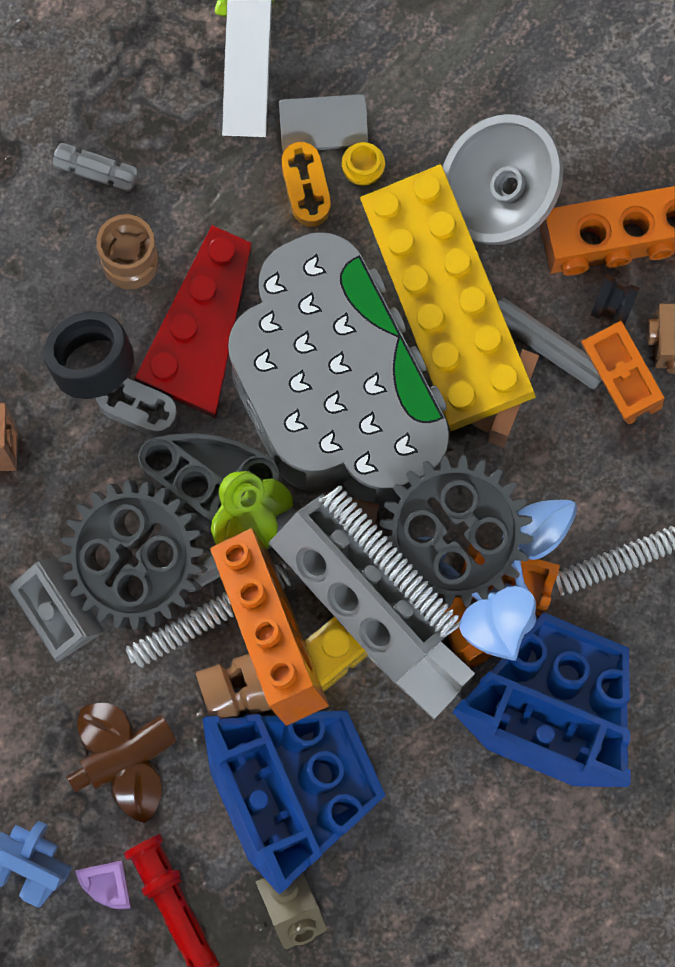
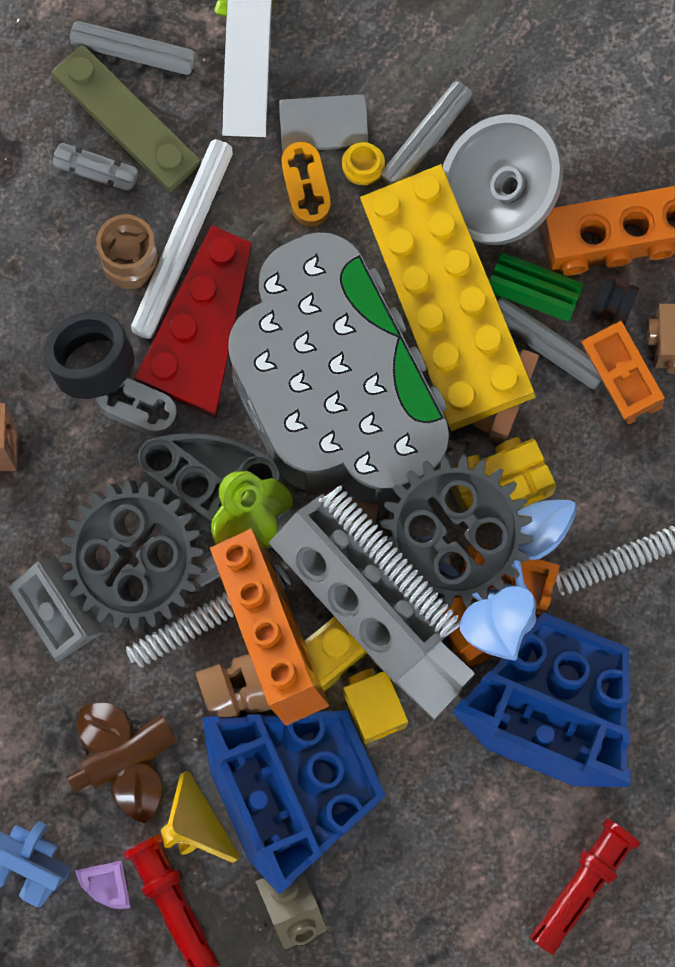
(126, 118): none -> olive plate
(132, 47): none -> light grey axle
(182, 239): none -> white axle
(195, 823): none -> yellow piece
(374, 705): none -> yellow brick
(427, 133): none -> light grey axle
(520, 464): none -> yellow brick
(535, 287): none -> green tile
(596, 869): none -> red pin

